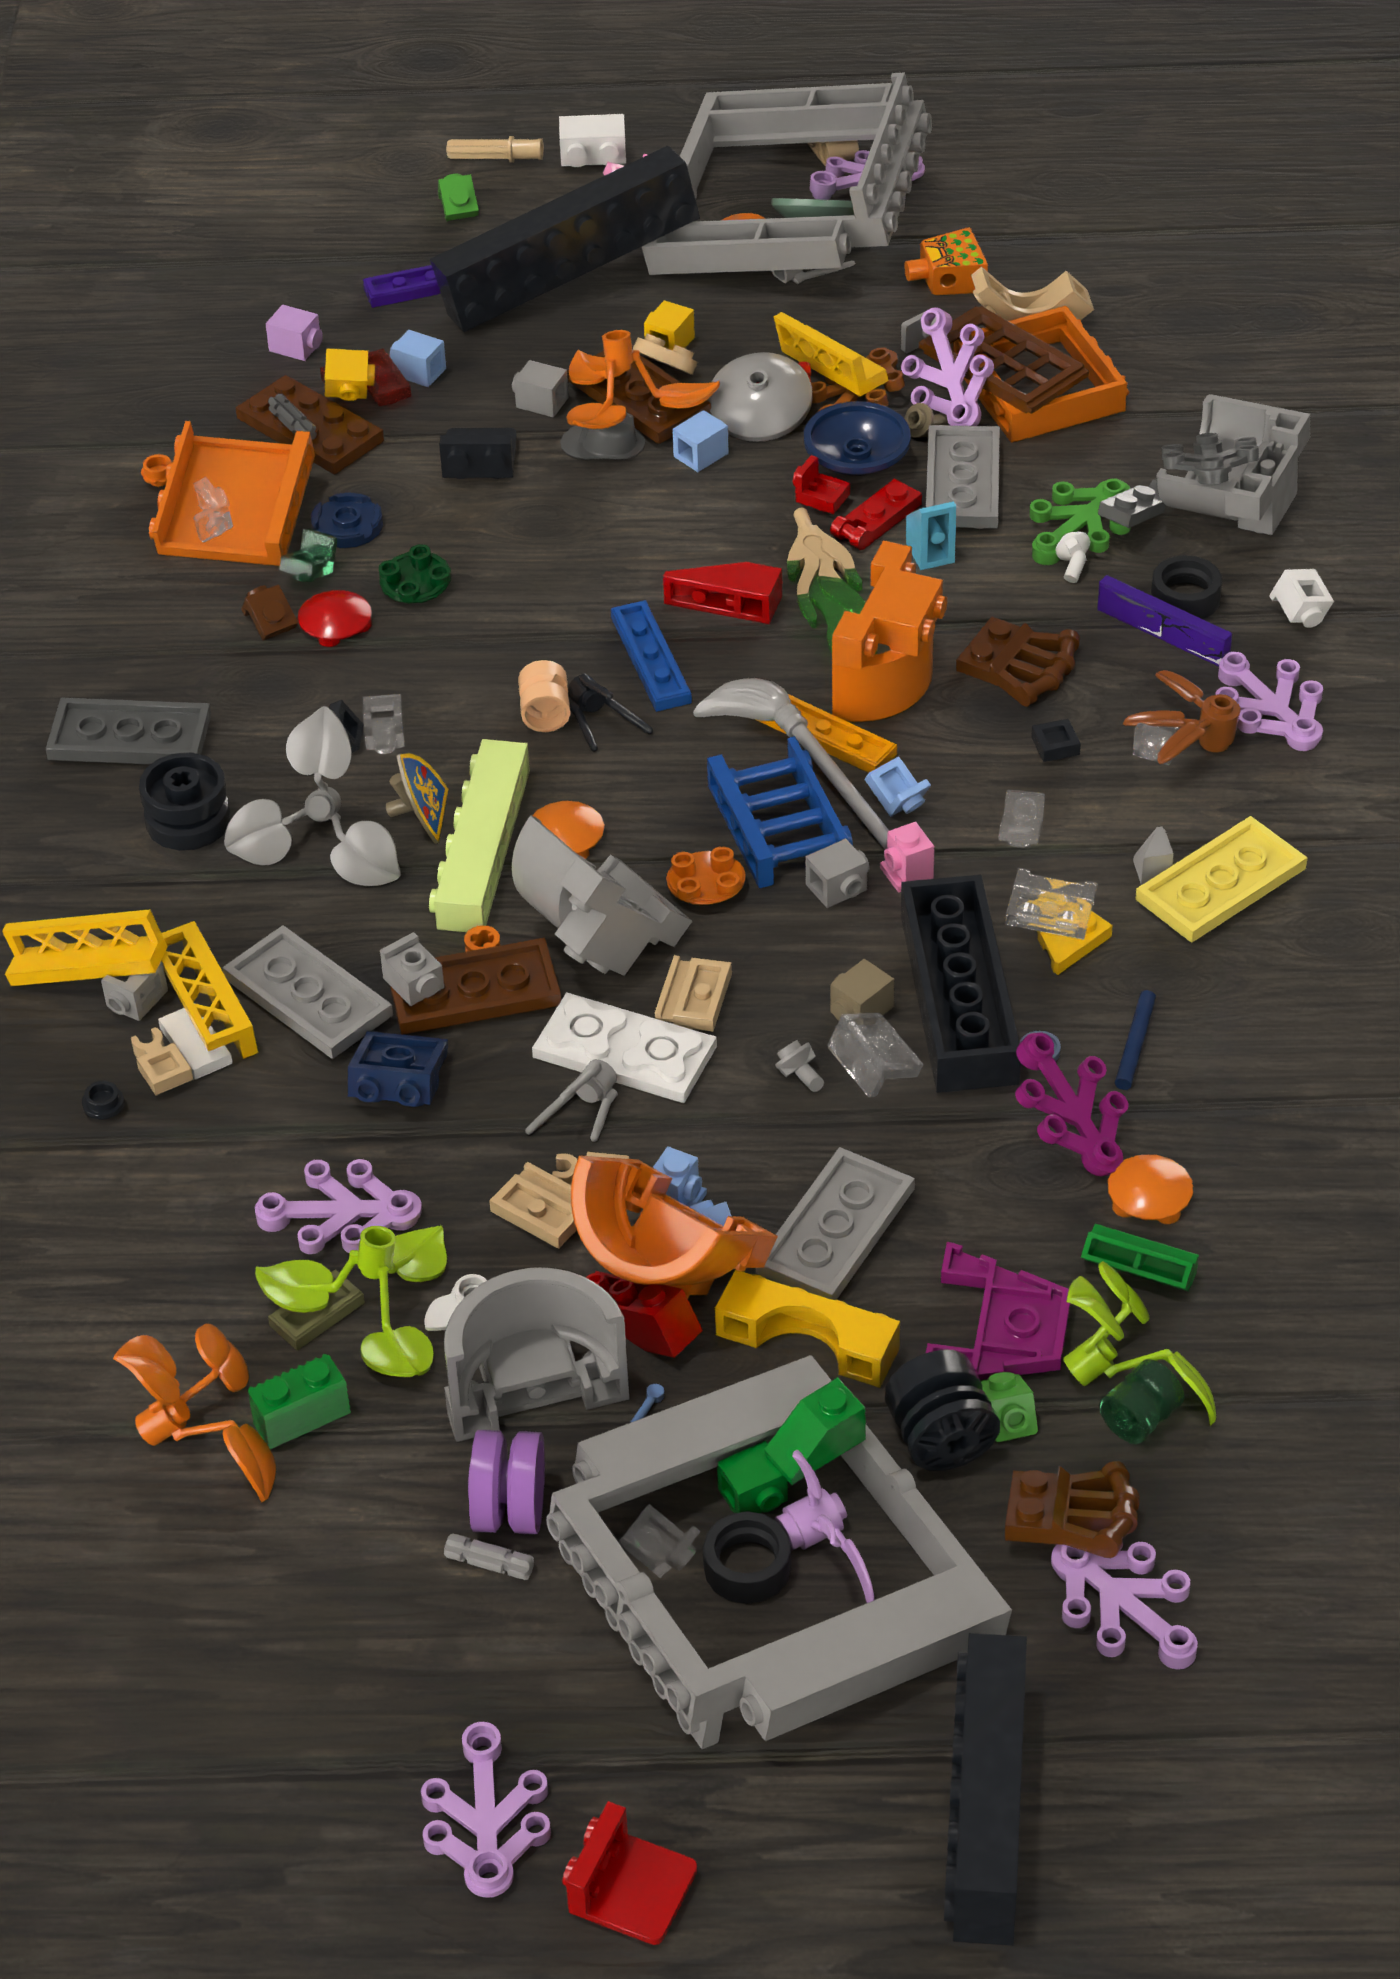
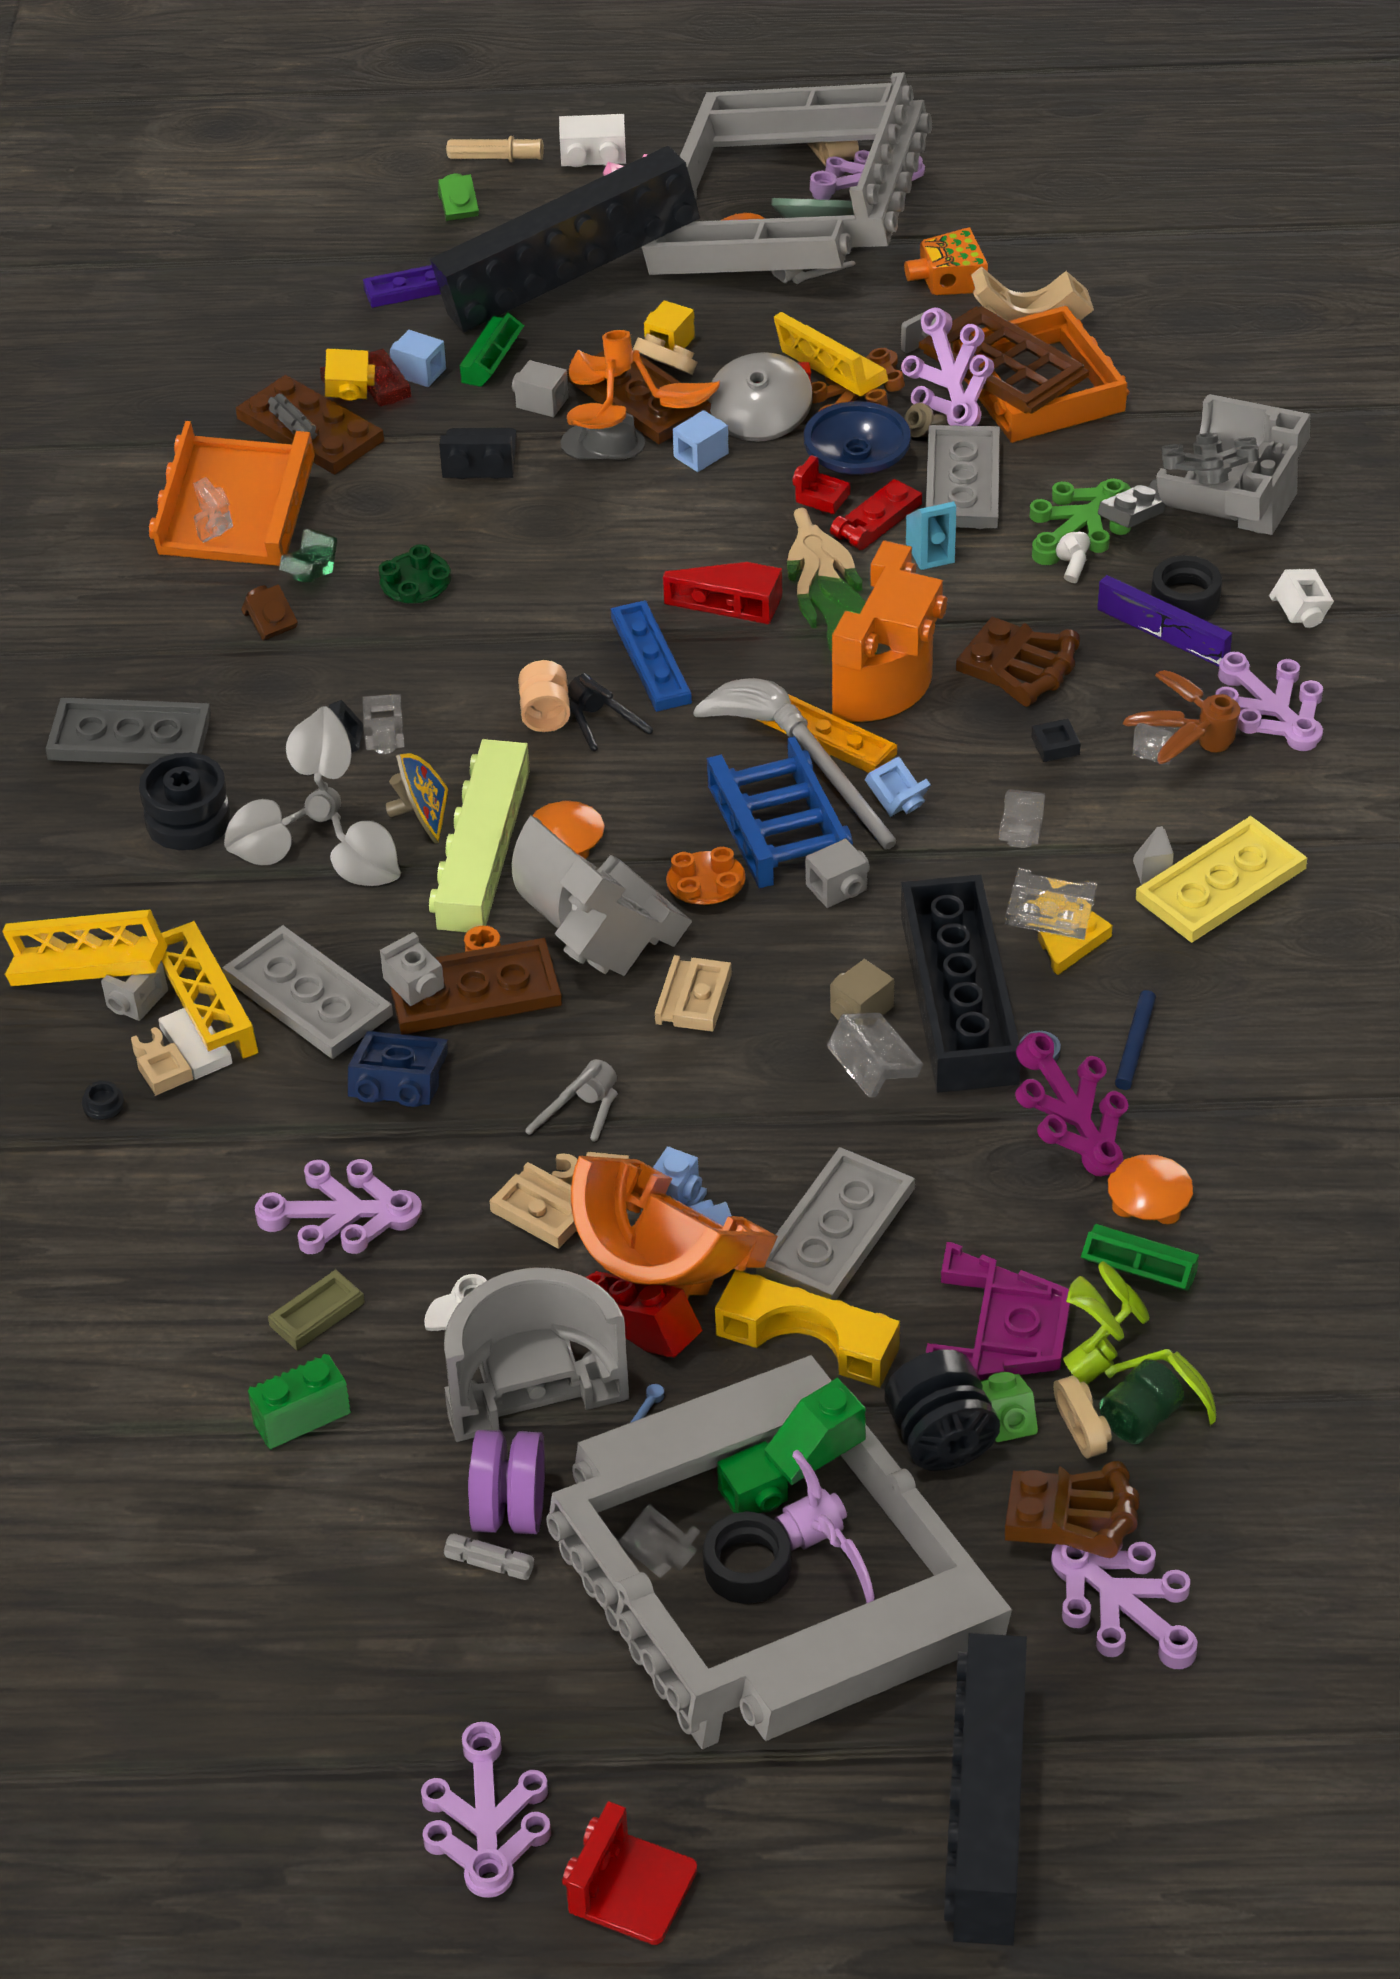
(155, 469): orange plate -> none
(169, 1414): orange plant -> none
(293, 332): lavender brick -> none
(335, 616): red dish -> none
(348, 518): dark blue tile -> none
(413, 1255): lime plant -> none
(489, 349): none -> green piece
(639, 1048): white piece -> none
(796, 1059): light grey plate -> none
(908, 855): bright pink brick -> none
(1077, 1411): none -> tan plate

